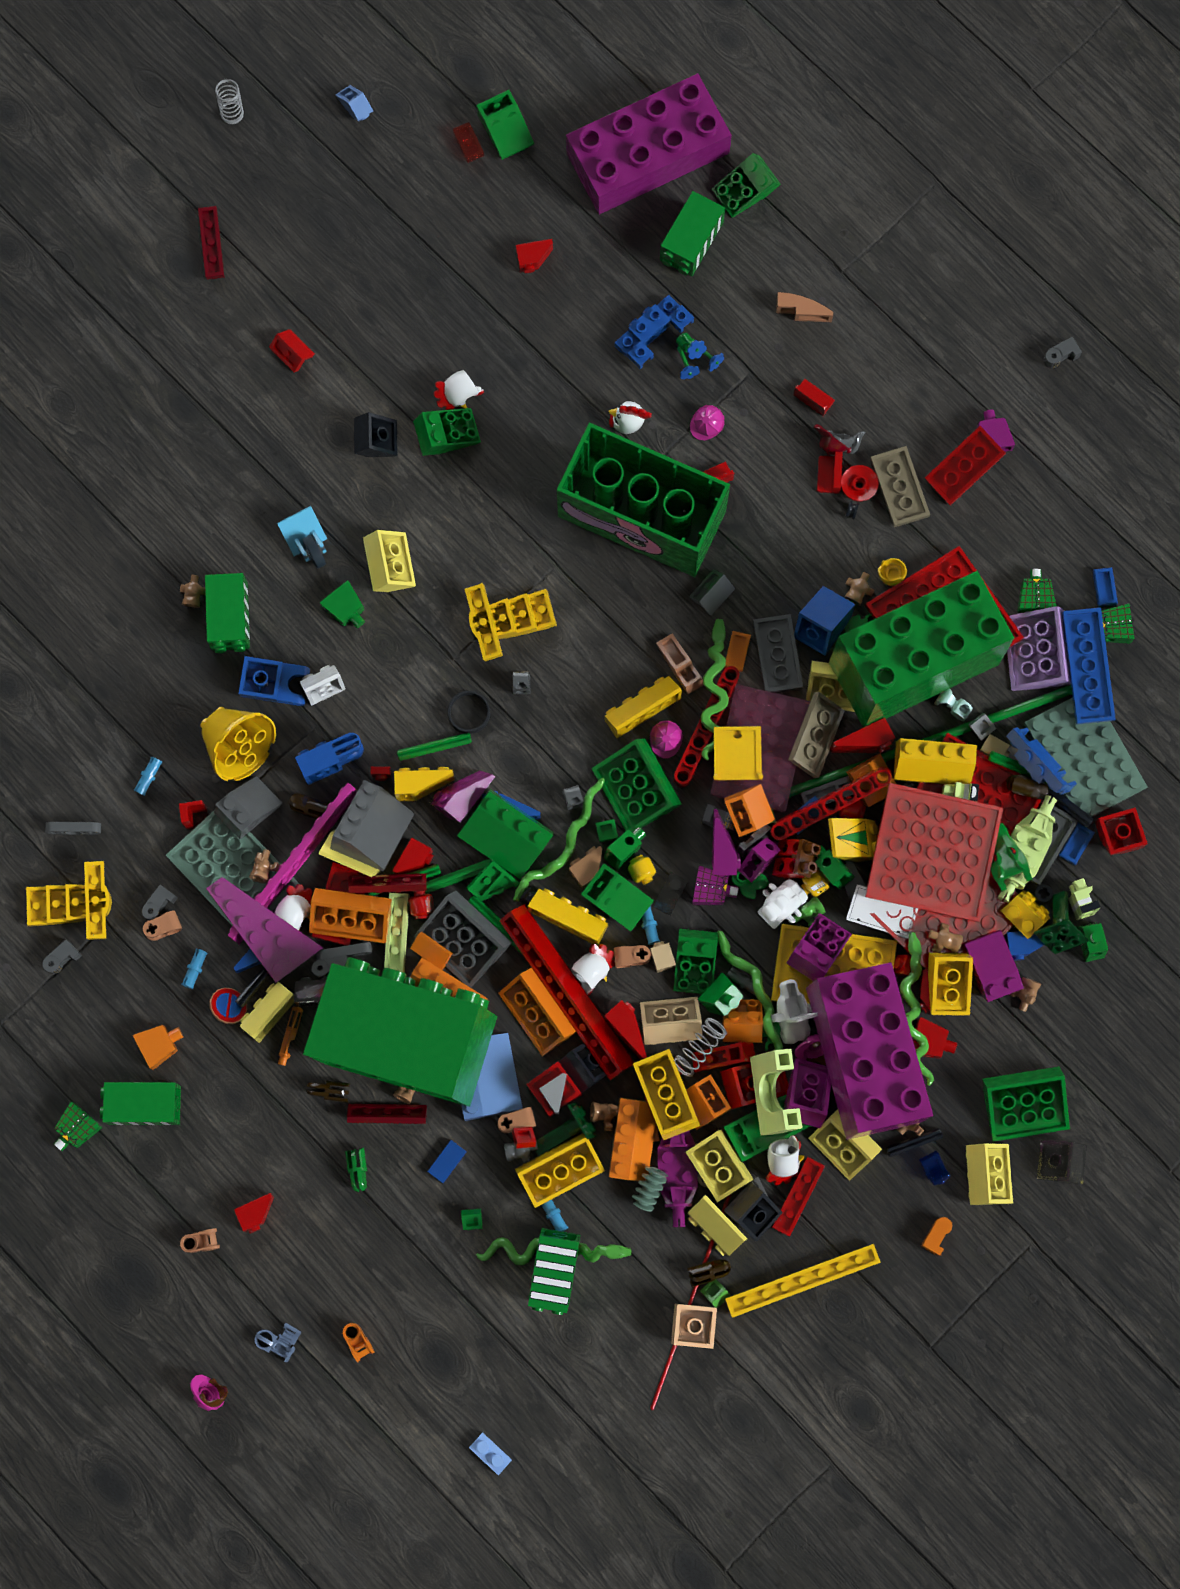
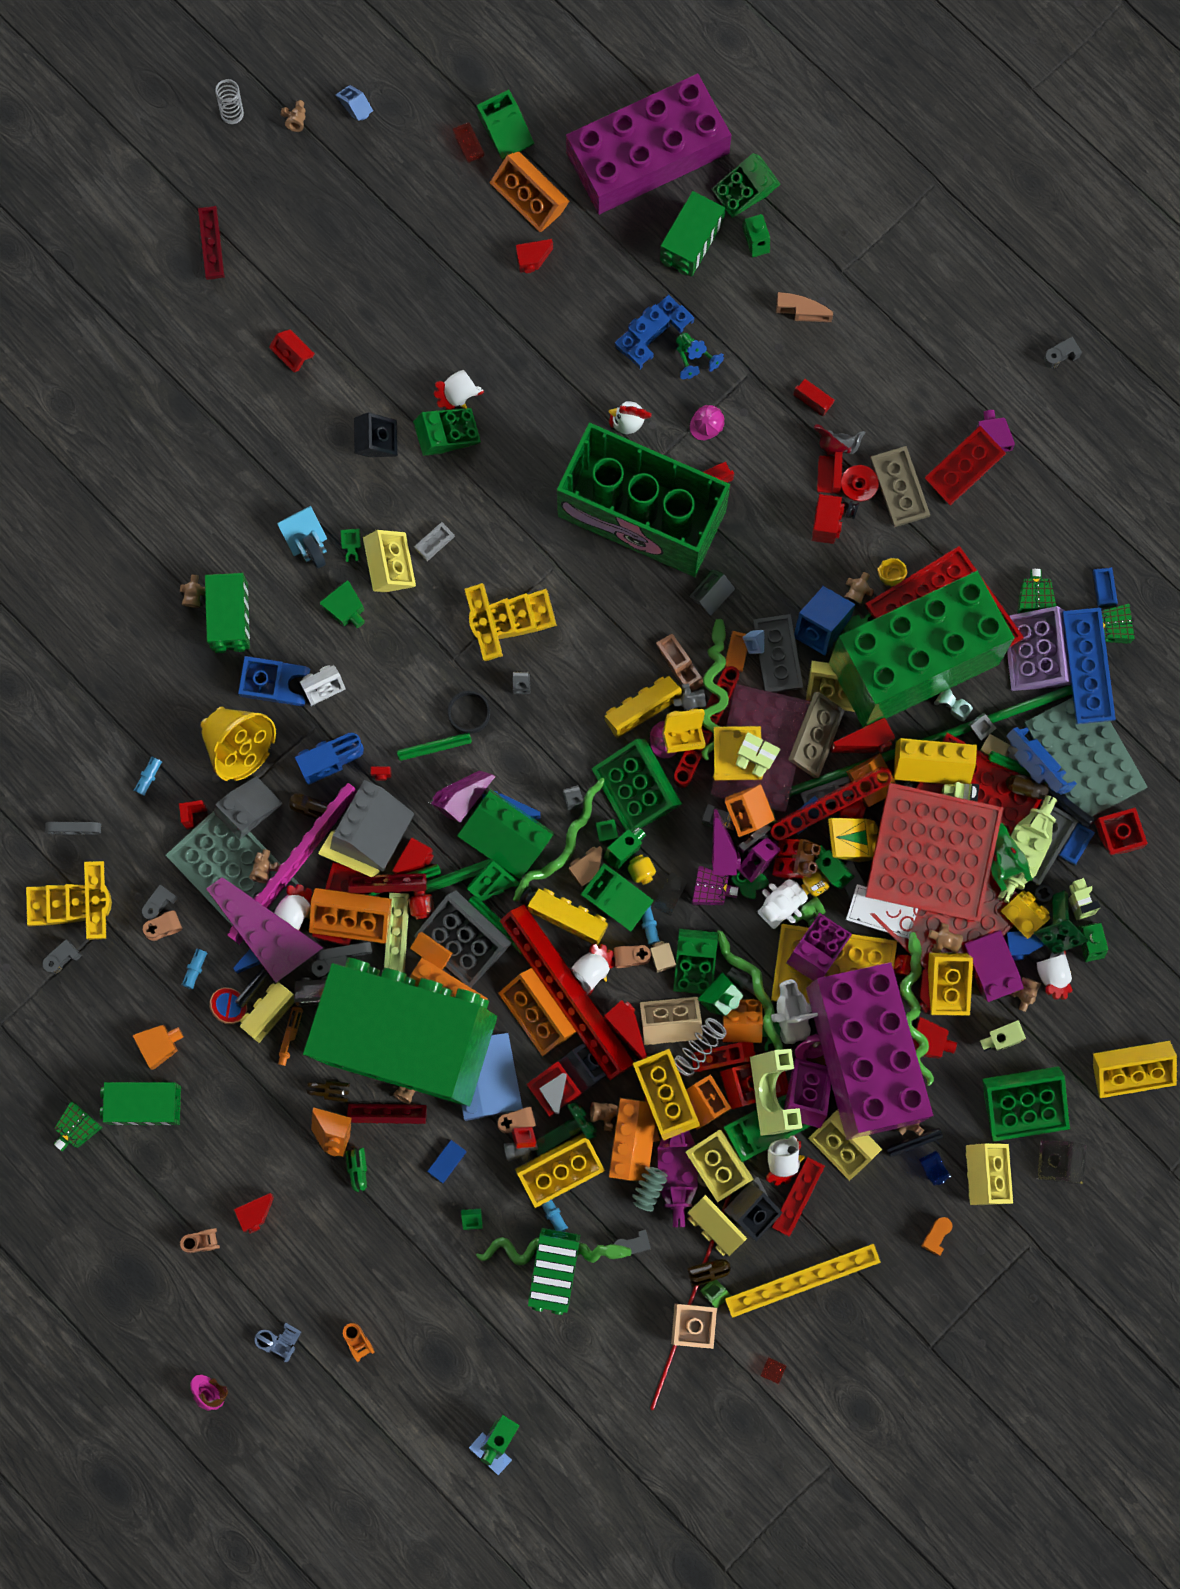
(295, 117): none -> medium nougat piece
(331, 1131): none -> orange slope
(351, 540): none -> green plate
(418, 784): yellow slope -> none
(434, 541): none -> light grey plate
(498, 1439): none -> green torso
(529, 191): none -> orange slope
(637, 1244): none -> dark grey leg
(683, 730): none -> yellow bracket
(690, 699): none -> dark grey piece
(748, 753): none -> yellowish green hips
(754, 641): none -> light blue slope
(755, 232): none -> green torso
(773, 1370): none -> clear red tile
(827, 517): none -> red brick
(1012, 1032): none -> yellowish green torso
(1056, 975): none -> white piece
(1135, 1069): none -> yellow slope

